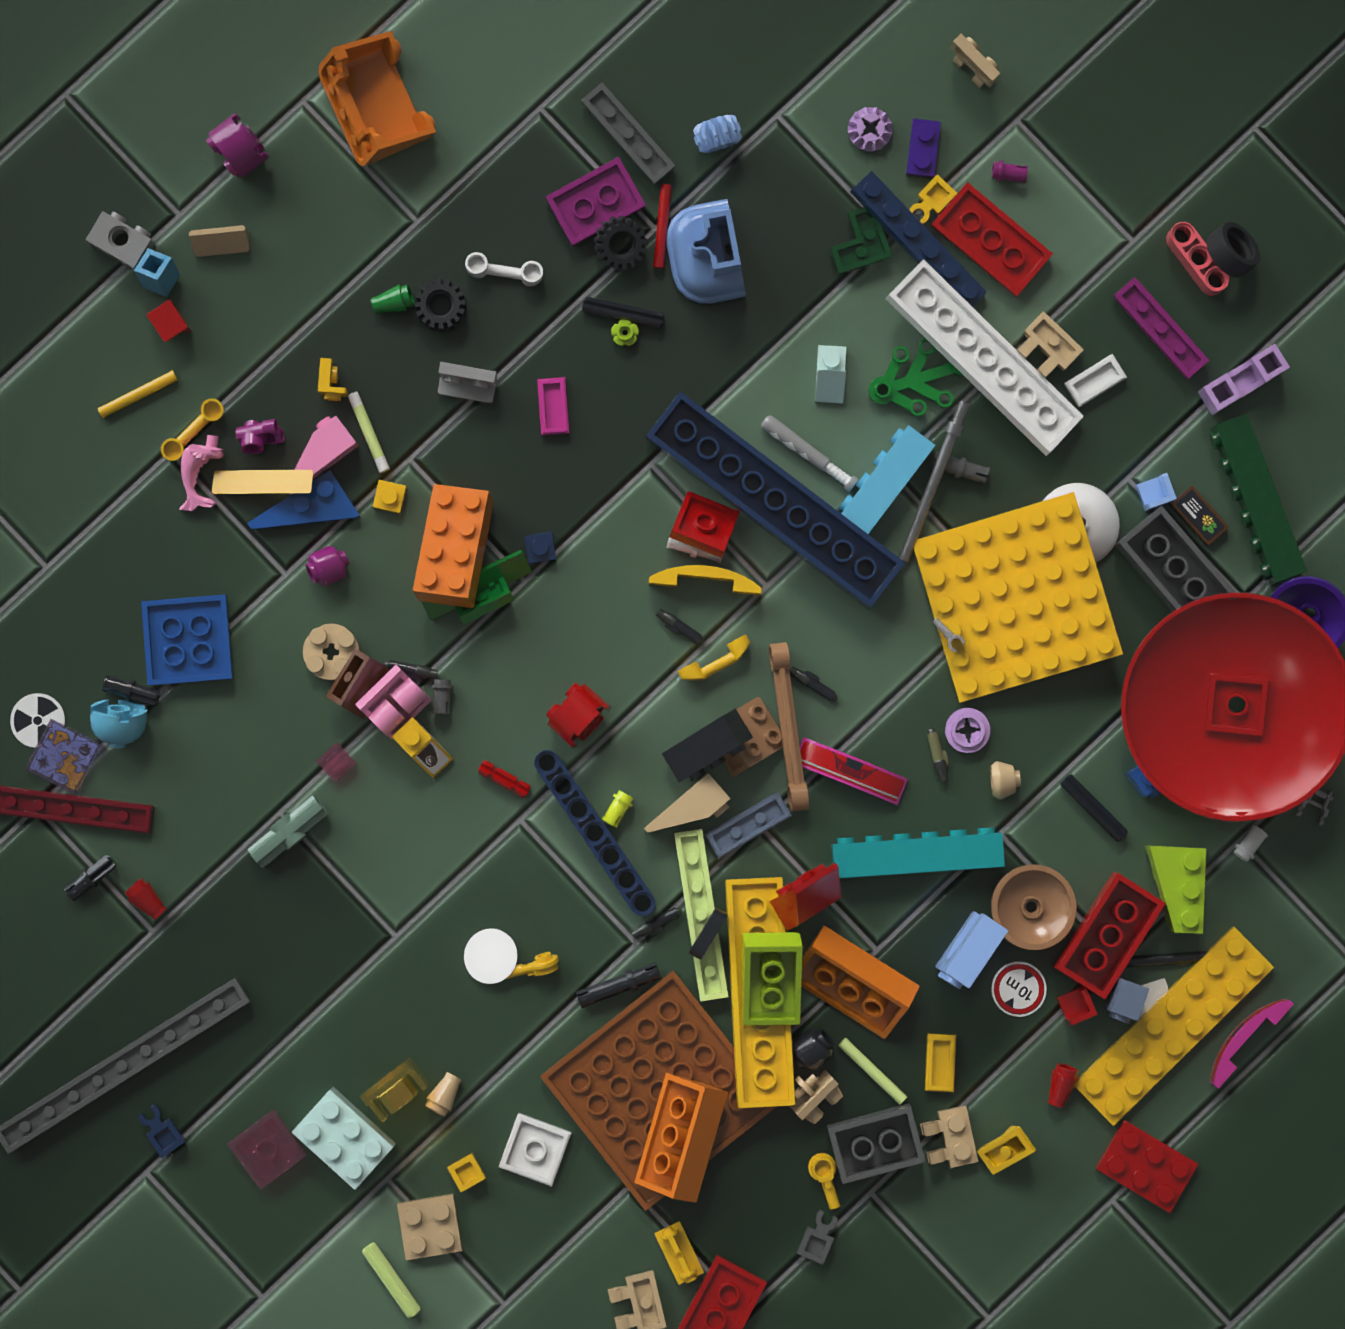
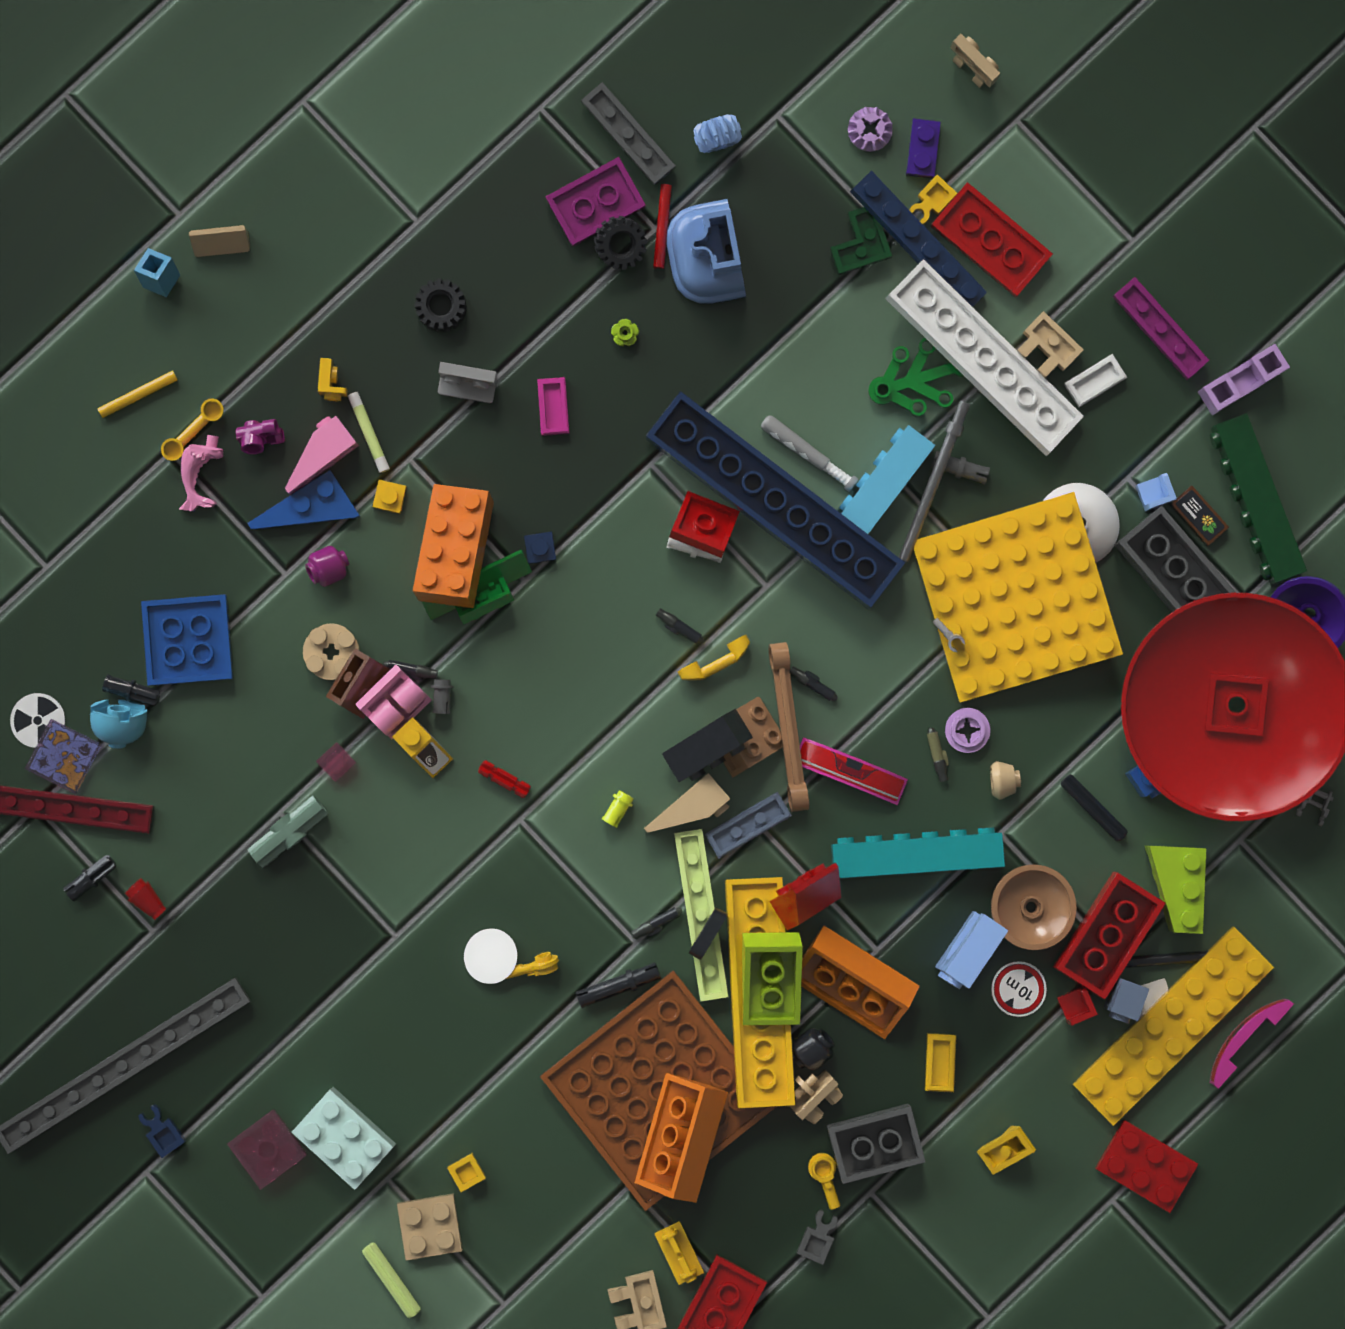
(104, 236): light grey brick -> none
(168, 321): red panel -> none
(237, 145): magenta brick -> none
(262, 481): yellow sticker -> none
(372, 98): orange windscreen -> none
(393, 300): green cone -> none
(394, 1089): clear yellow panel -> none
(443, 1095): tan cone -> none
(478, 267): white bar -> none
(535, 1149): white tile -> none
(577, 714): red brick -> none
(582, 825): dark blue beam -> none
(622, 311): black axle -> none
(741, 584): yellow slope -> none
(830, 374): light aqua slope -> none
(872, 1071): yellowish green bar -> none
(956, 1135): tan plate -> none
(1009, 172): magenta pin -> none
(1062, 1084): red cone -> none
(1196, 244): coral beam -> none
(1233, 249): black tyre -> none
(1250, 844): white pin -> none

